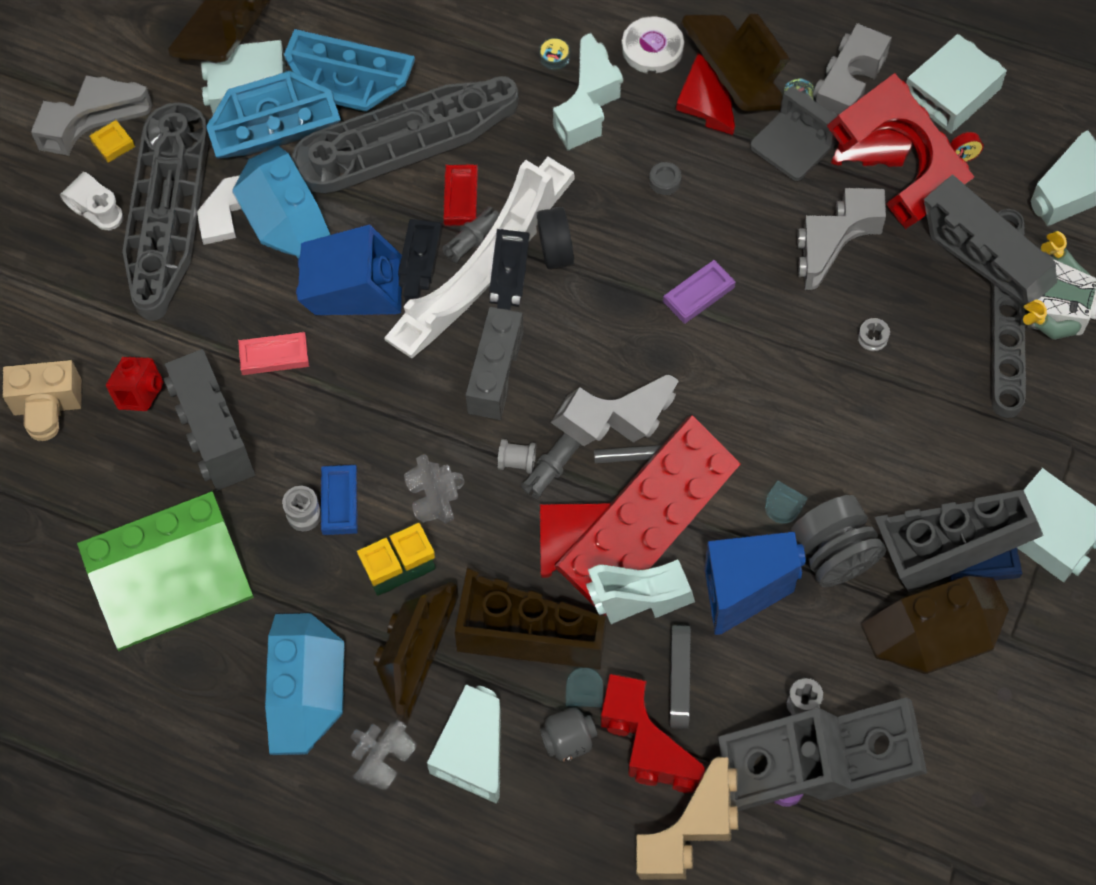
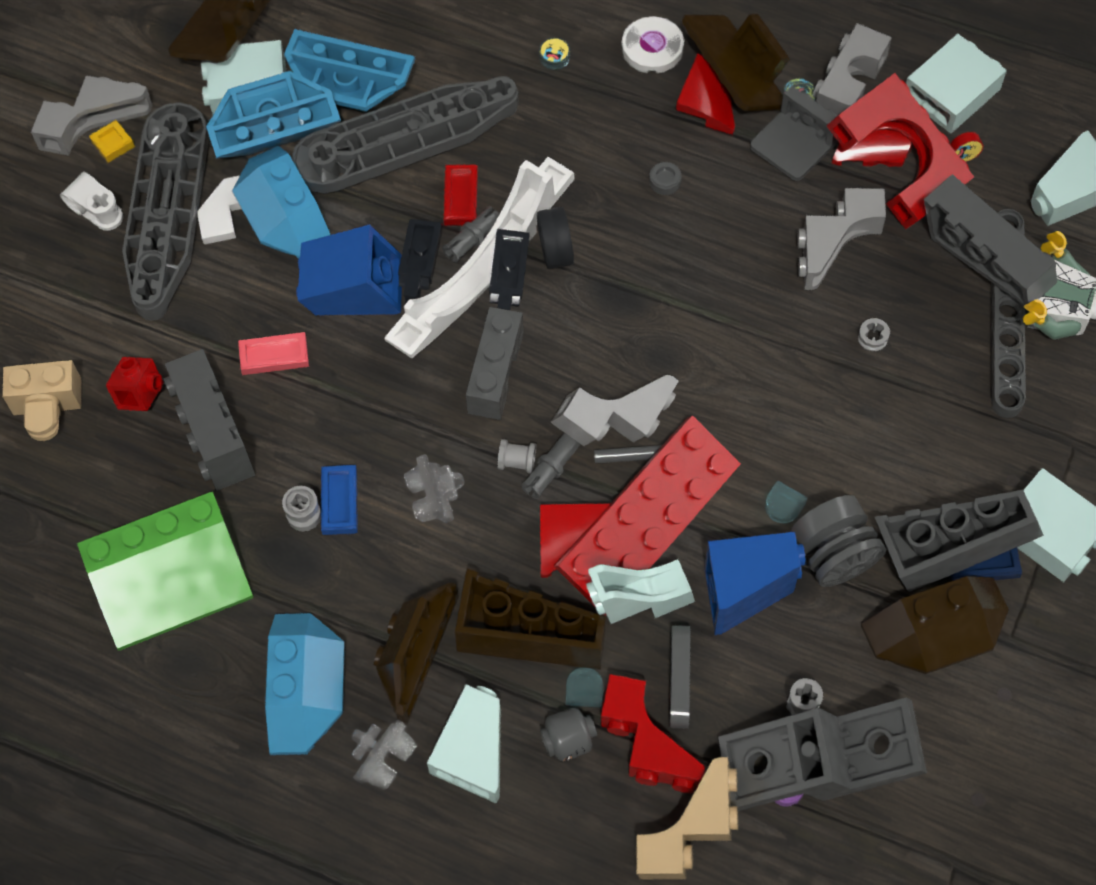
(405, 561): yellow hips -> none
(599, 84): light aqua arch -> none
(699, 291): medium lavender tile -> none

